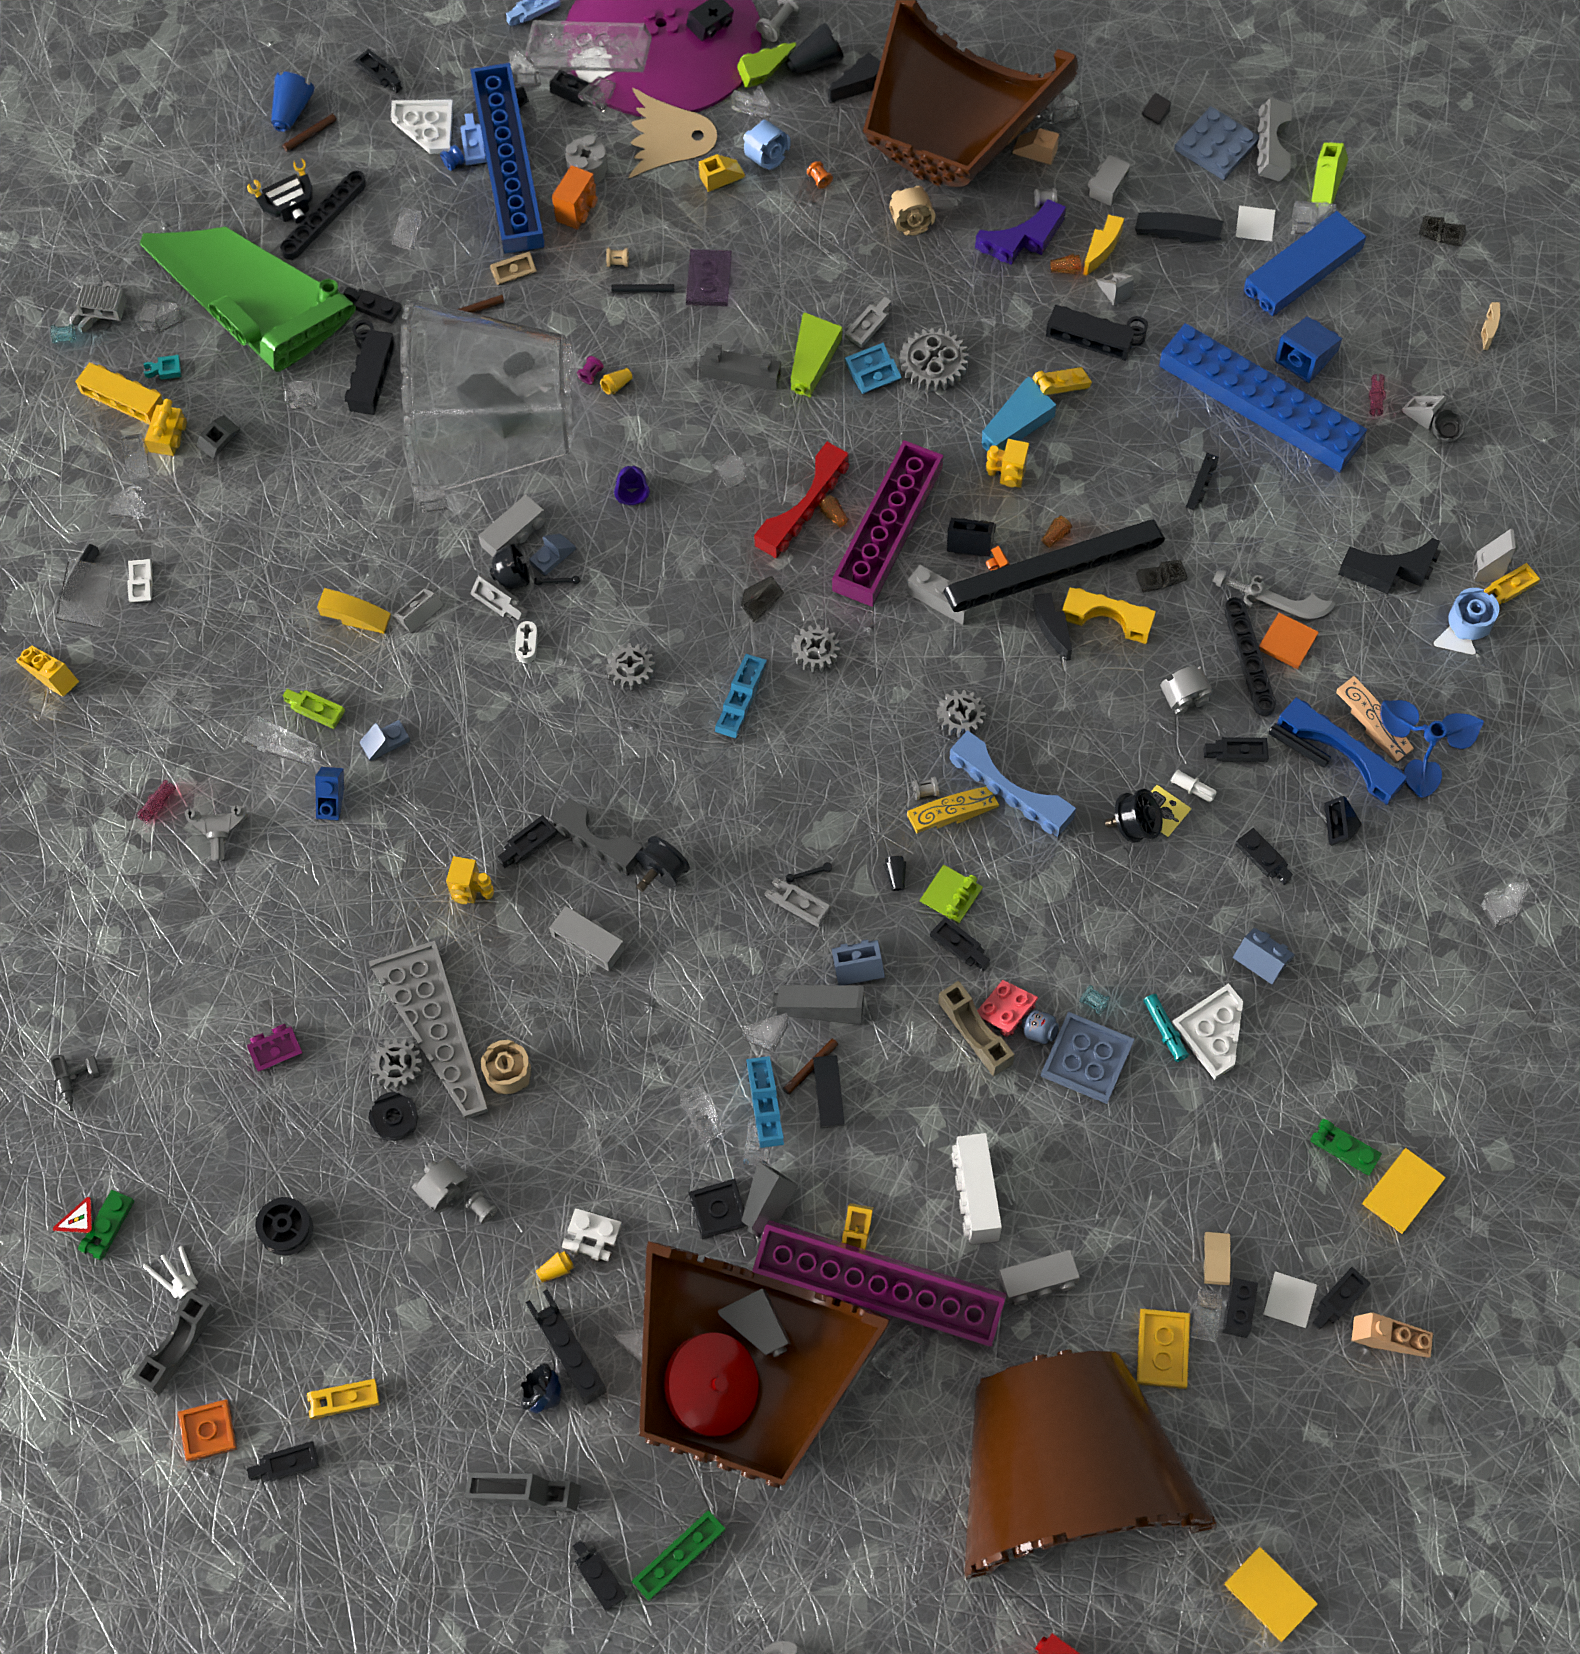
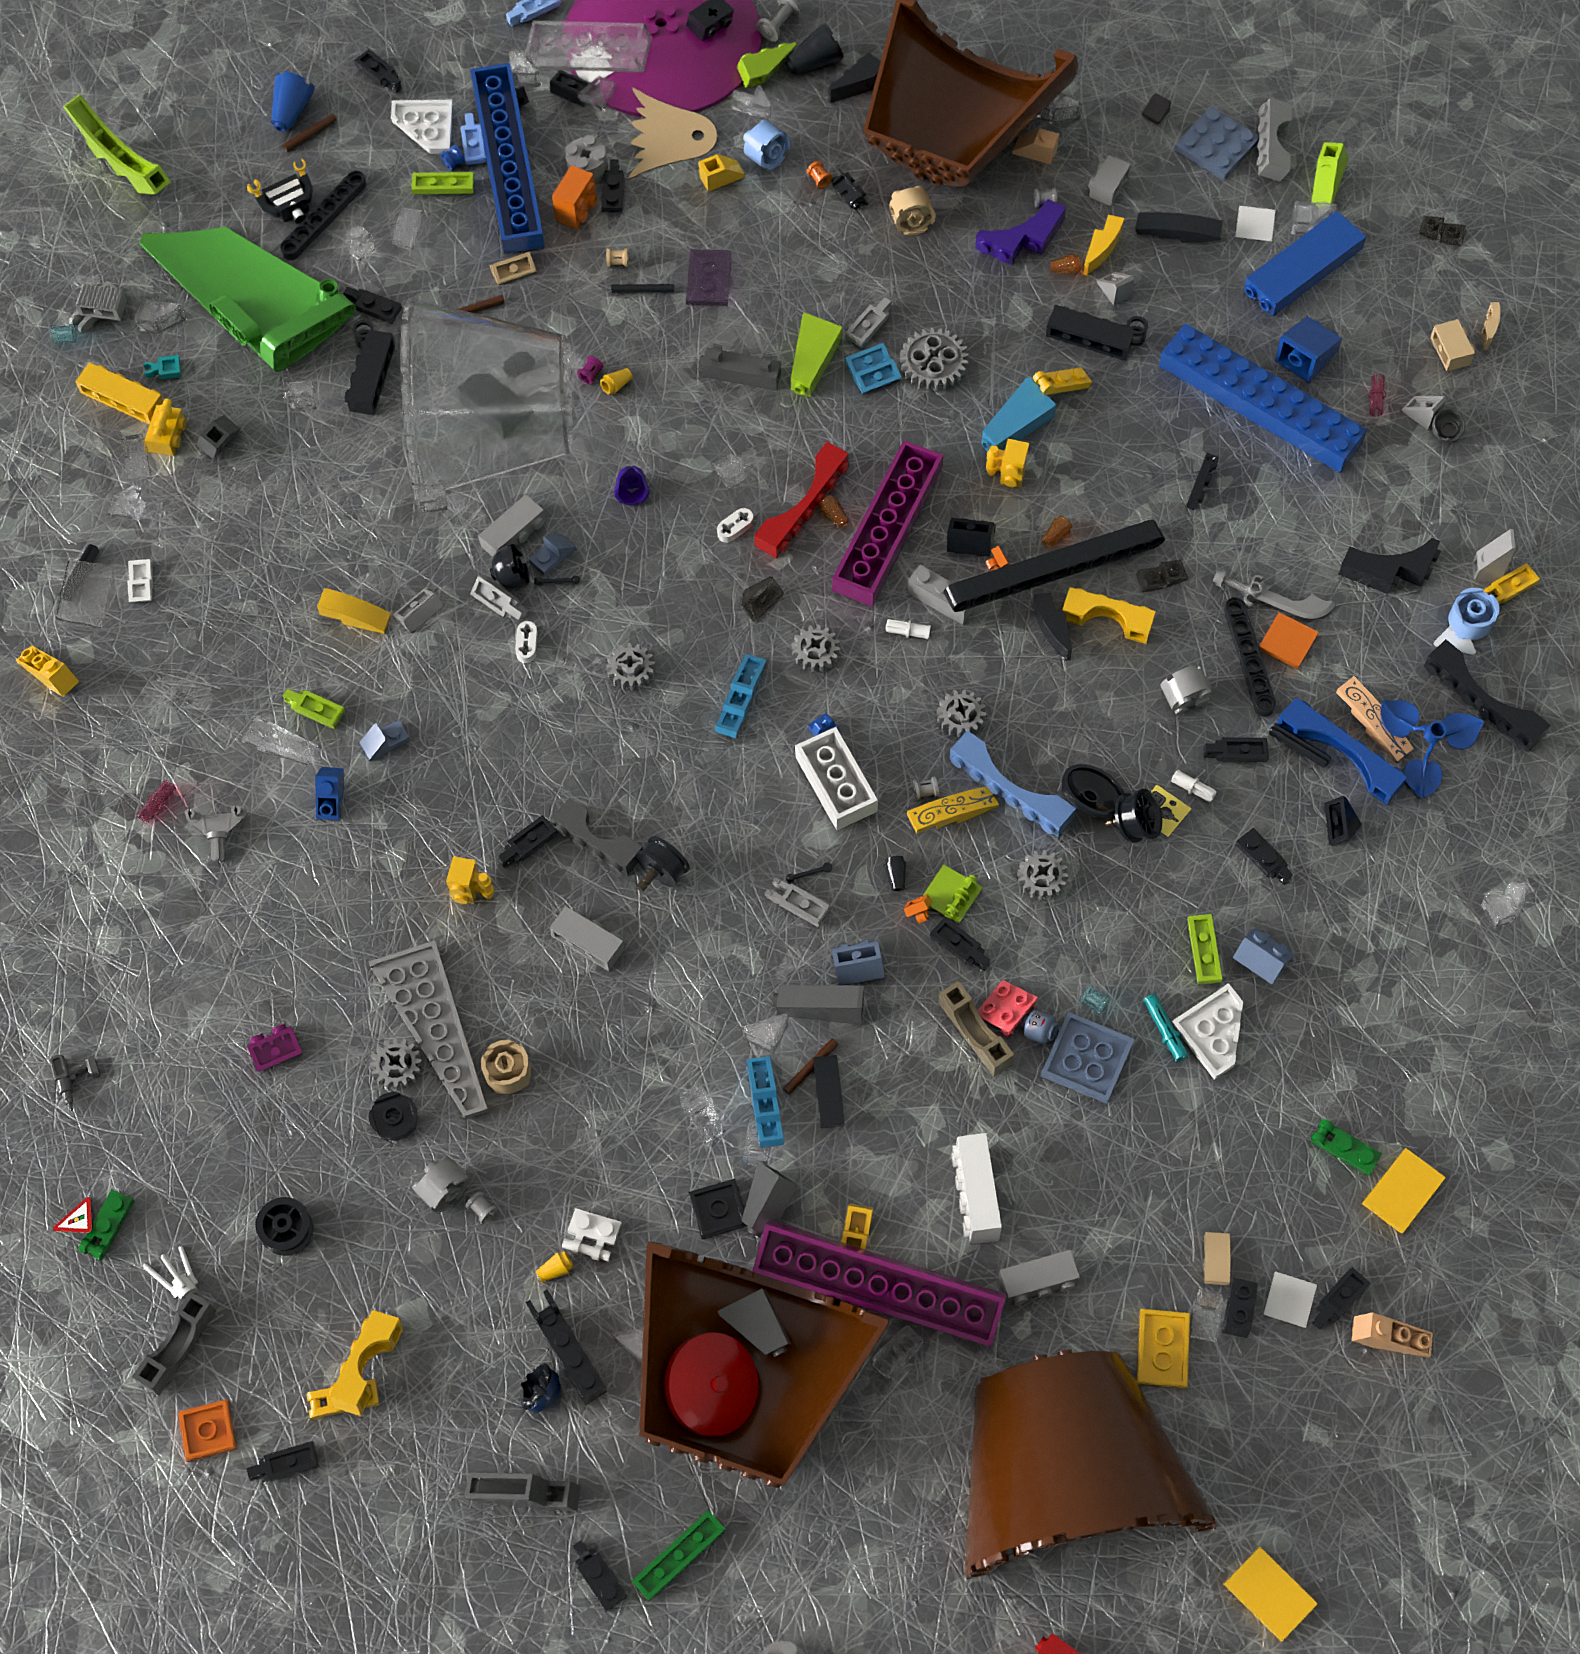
(143, 175): none -> lime arch
(359, 242): none -> clear brick
(378, 1335): none -> yellow arch
(443, 183): none -> lime plate
(613, 188): none -> black hinge
(737, 527): none -> white beam
(822, 724): none -> blue tile
(836, 778): none -> white brick
(845, 183): none -> black hinge
(908, 629): none -> white axle
(919, 908): none -> orange tile
(1044, 866): none -> light grey gear
(1091, 790): none -> black dish
(1204, 949): none -> lime plate
(1452, 345): none -> tan brick
(1521, 725): none -> black arch

